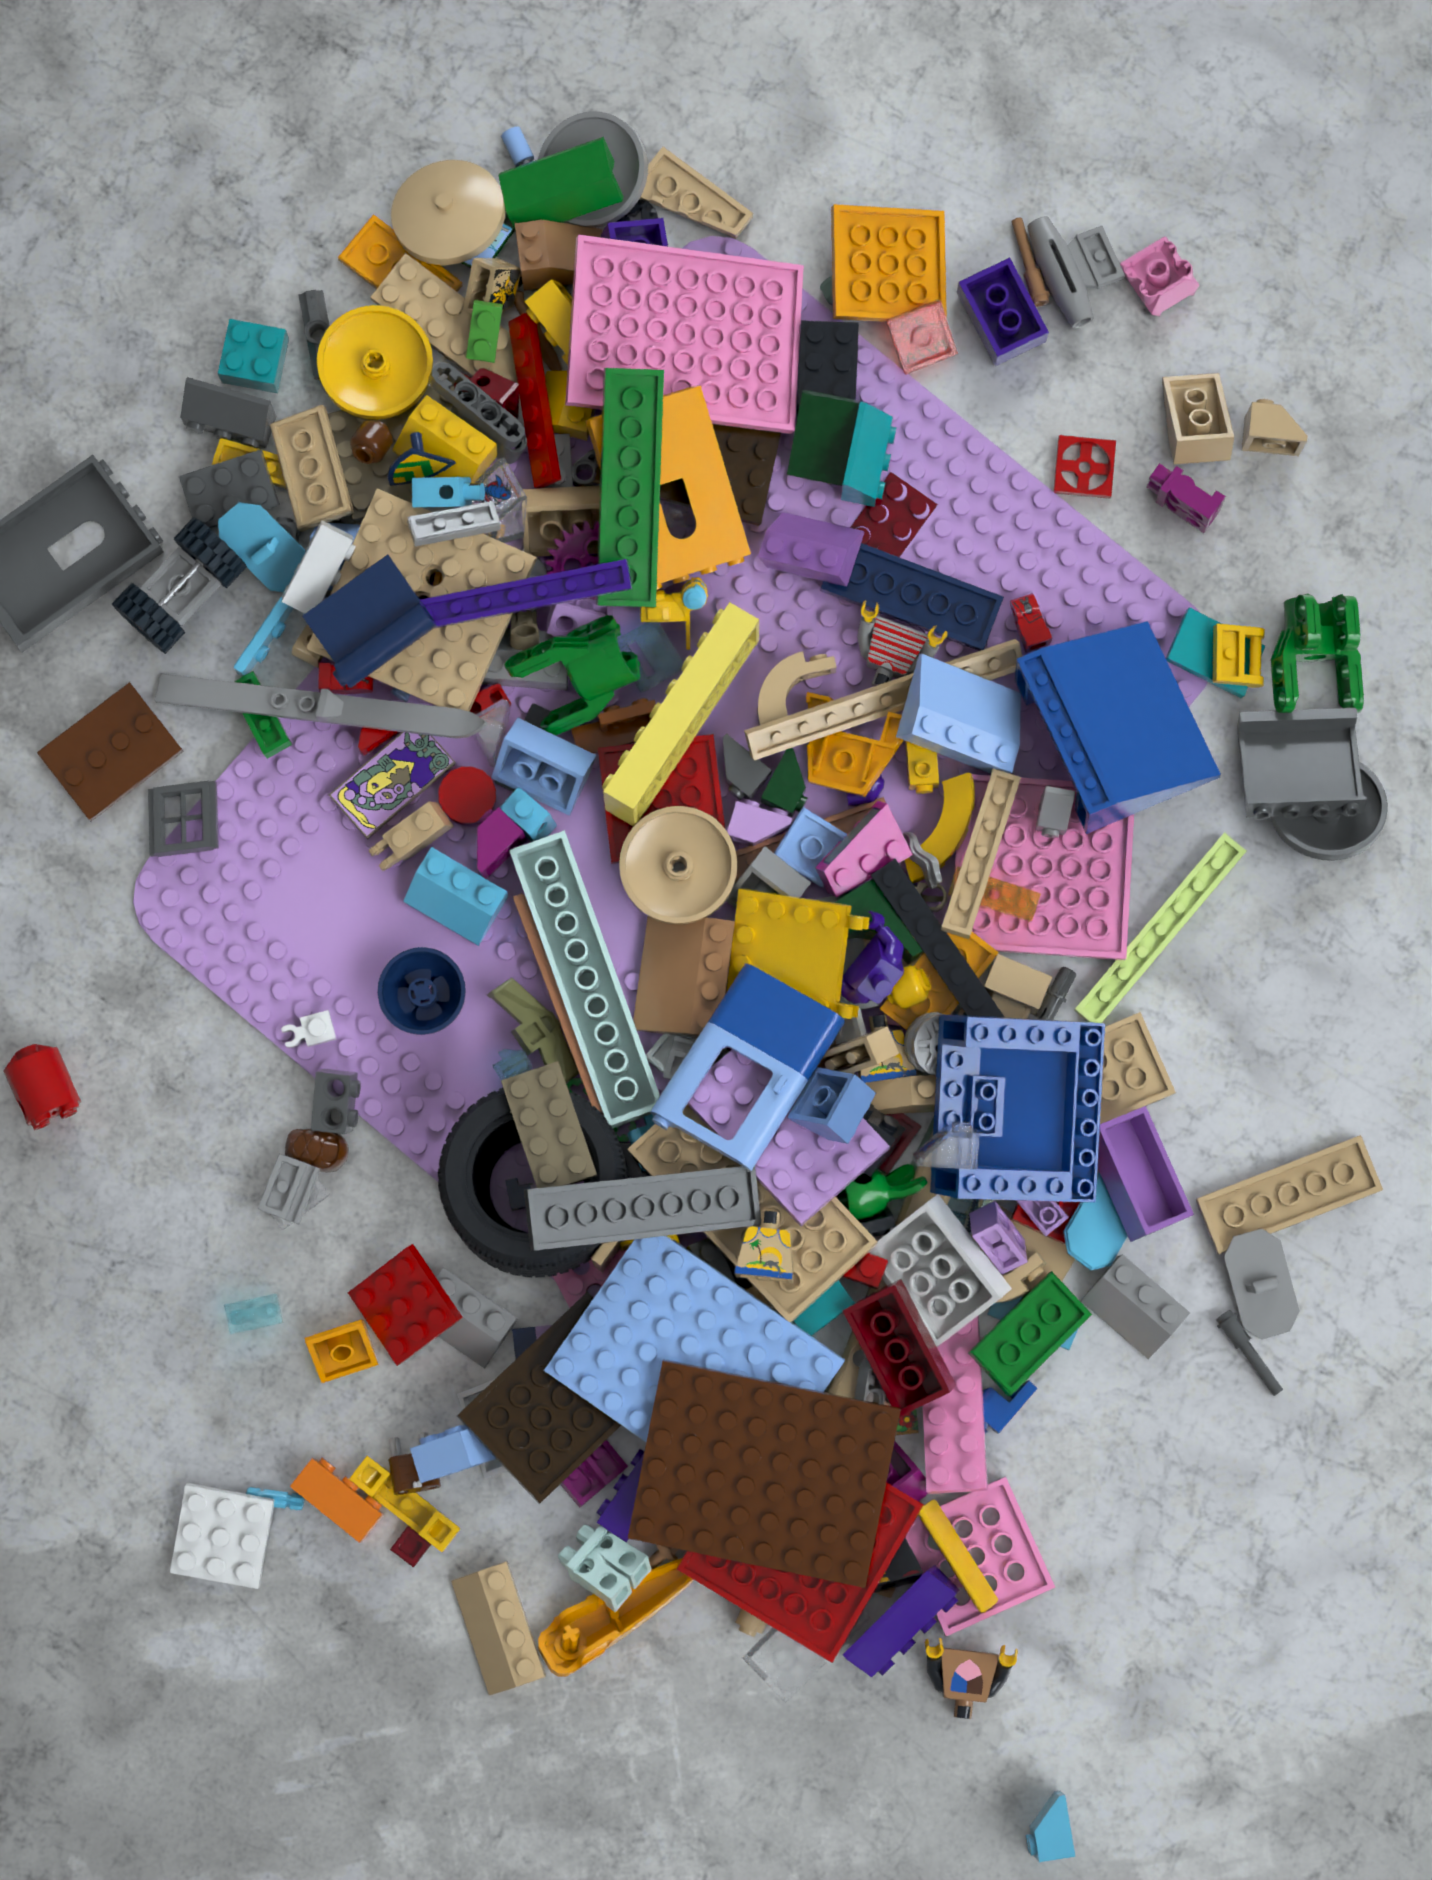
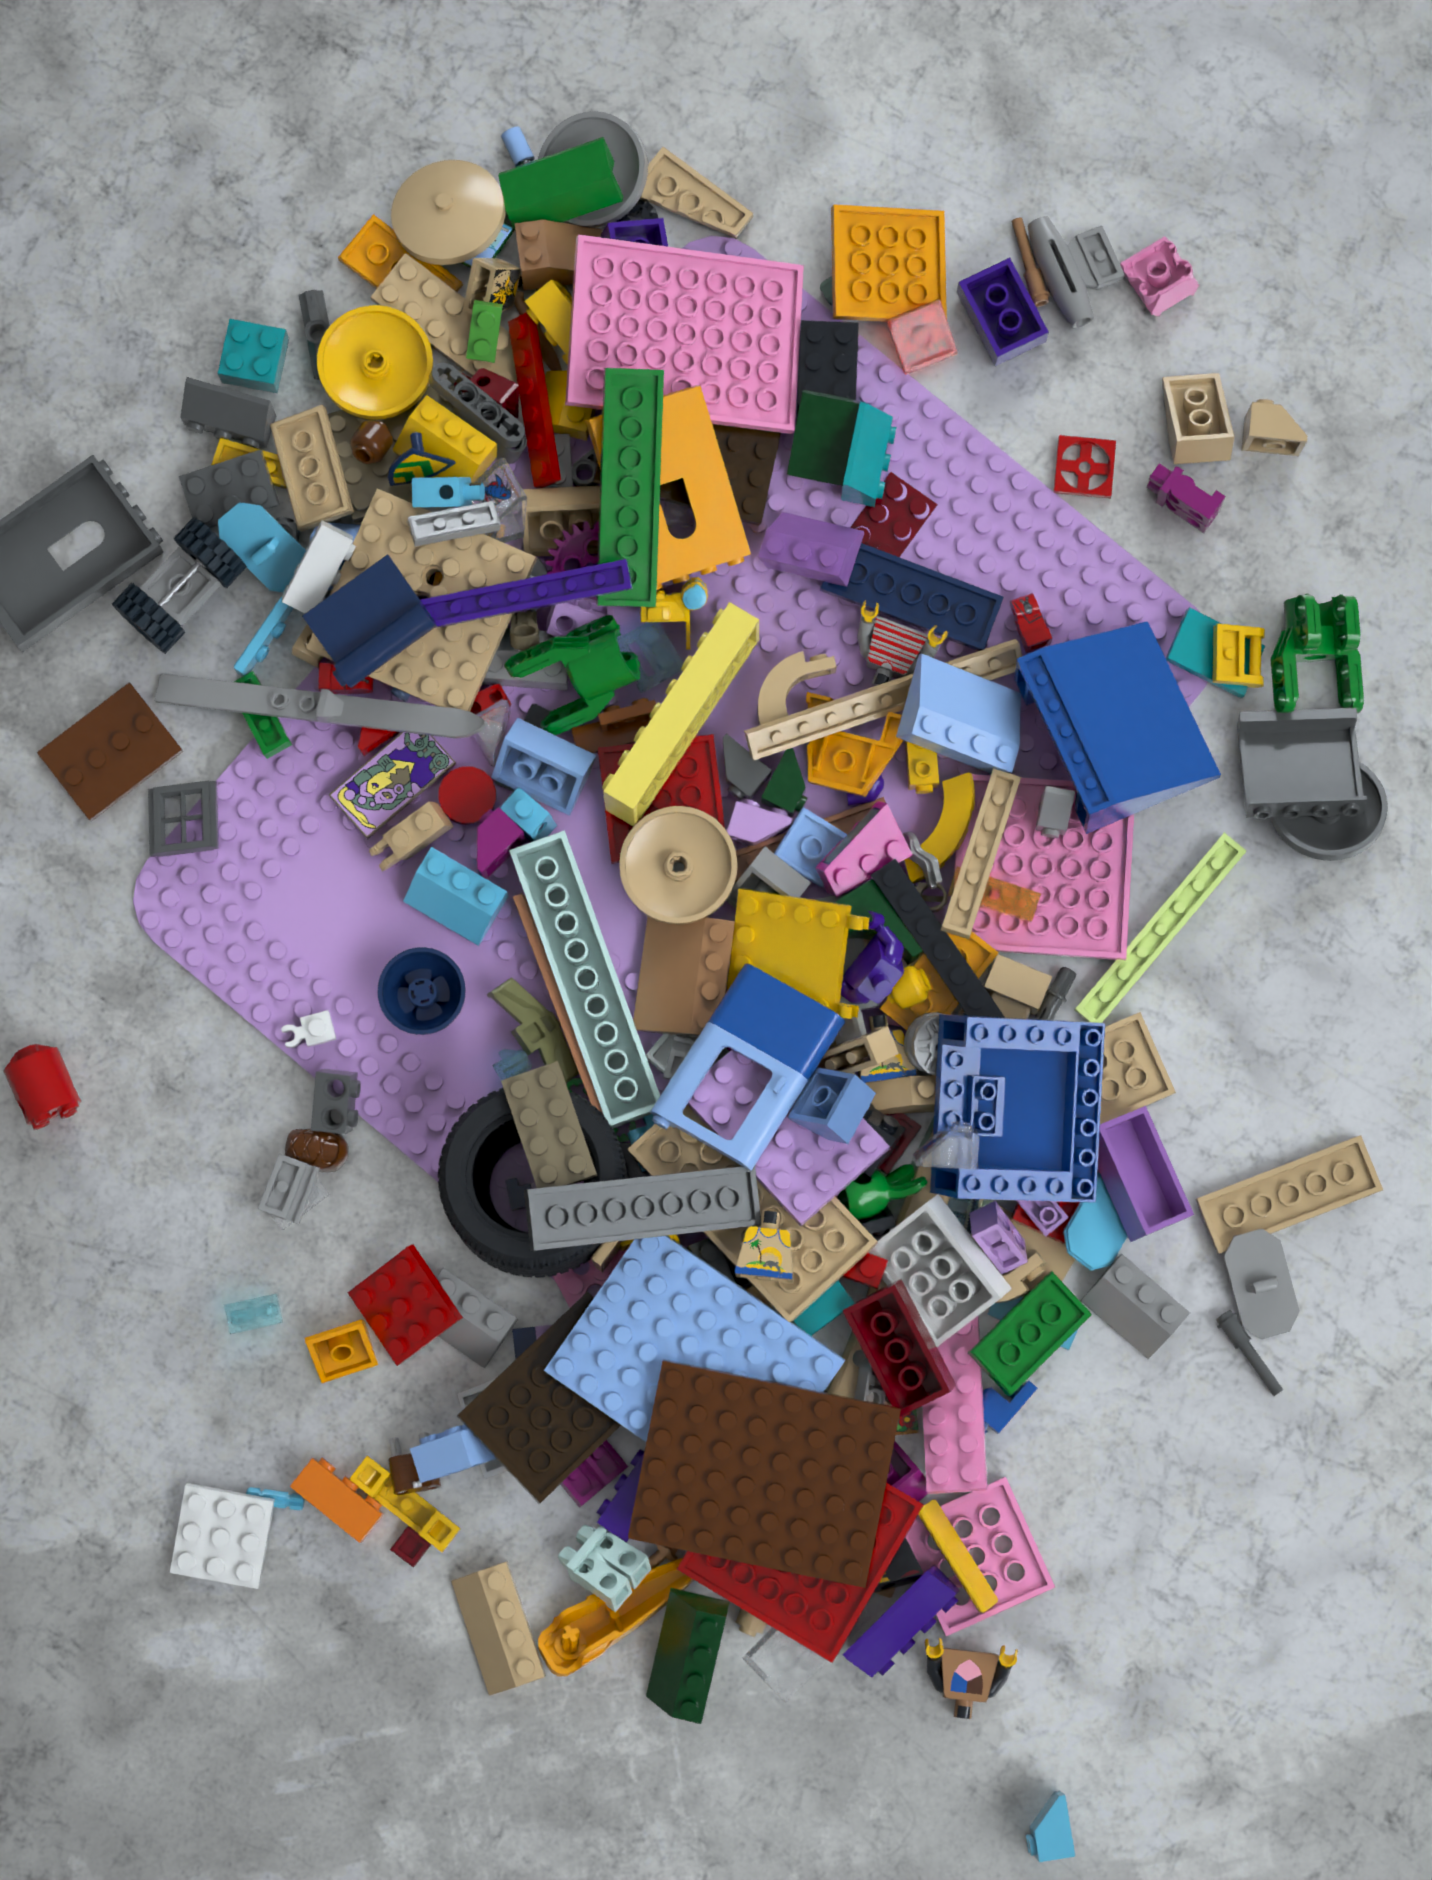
(687, 1654): none -> dark green slope

